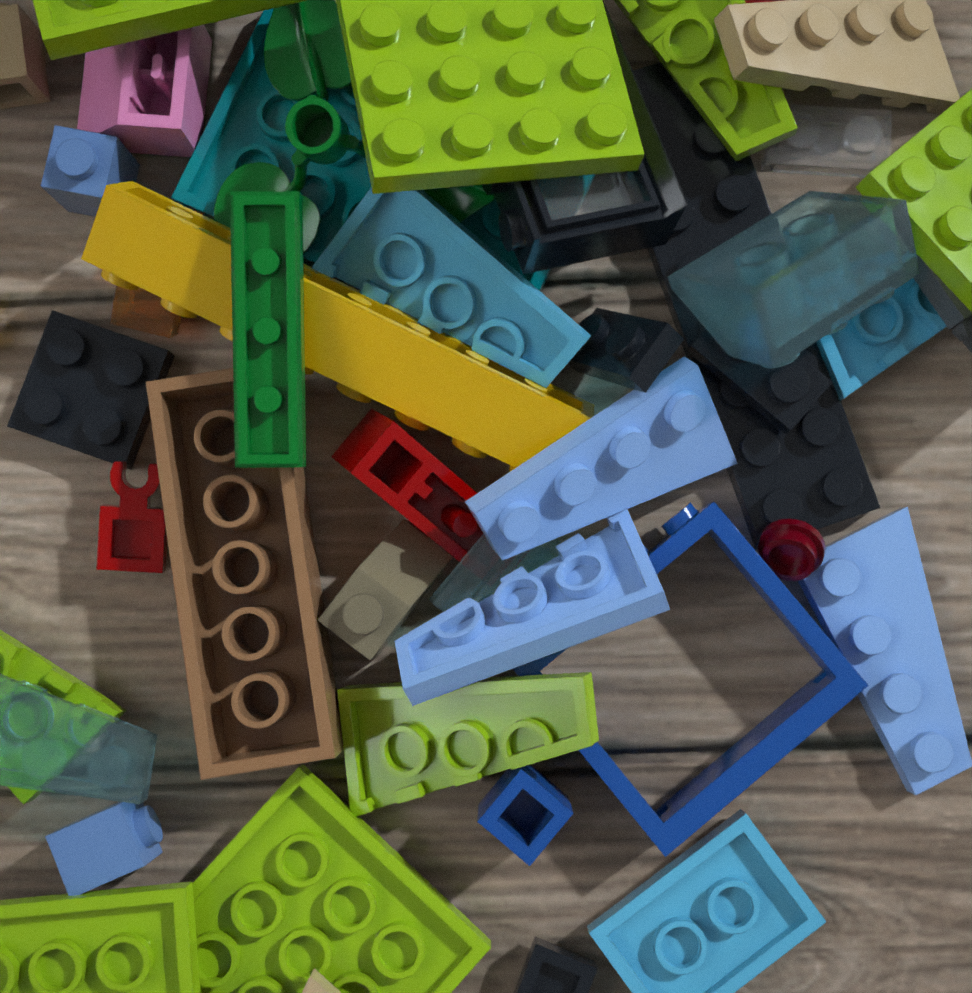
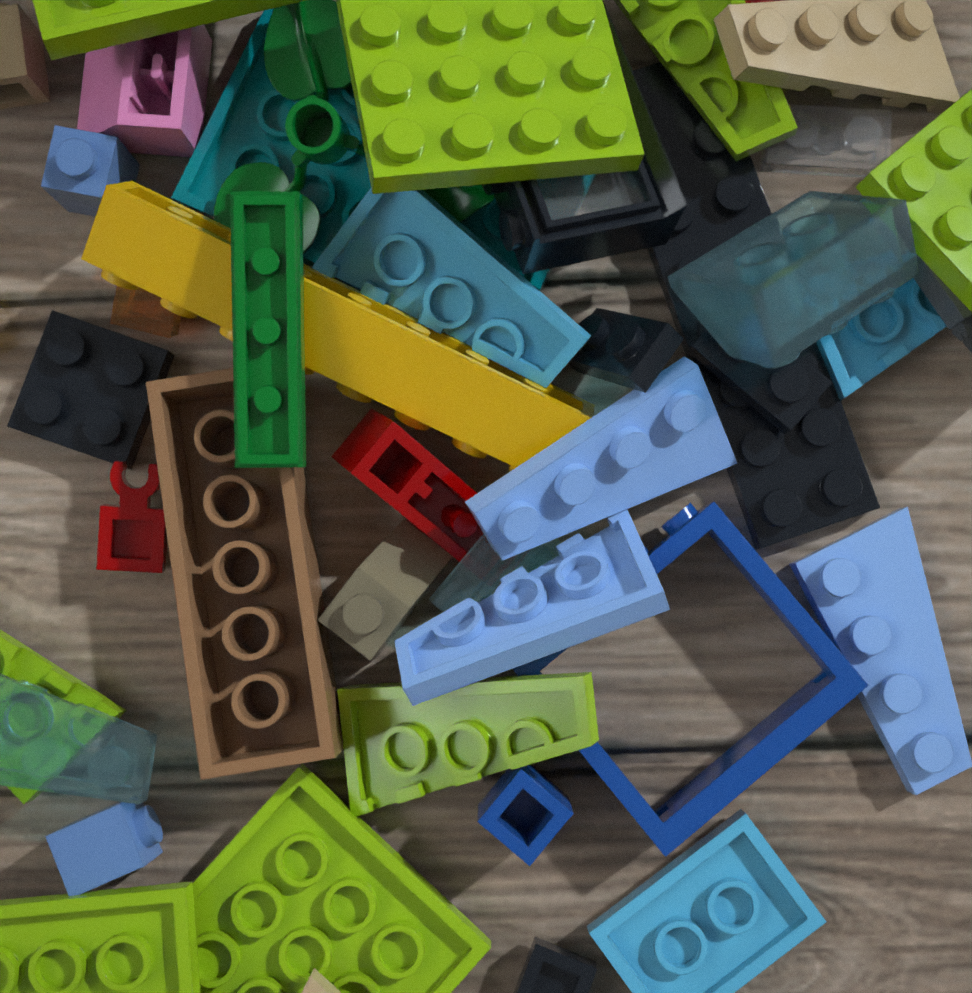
(791, 548): dark red plate -> none

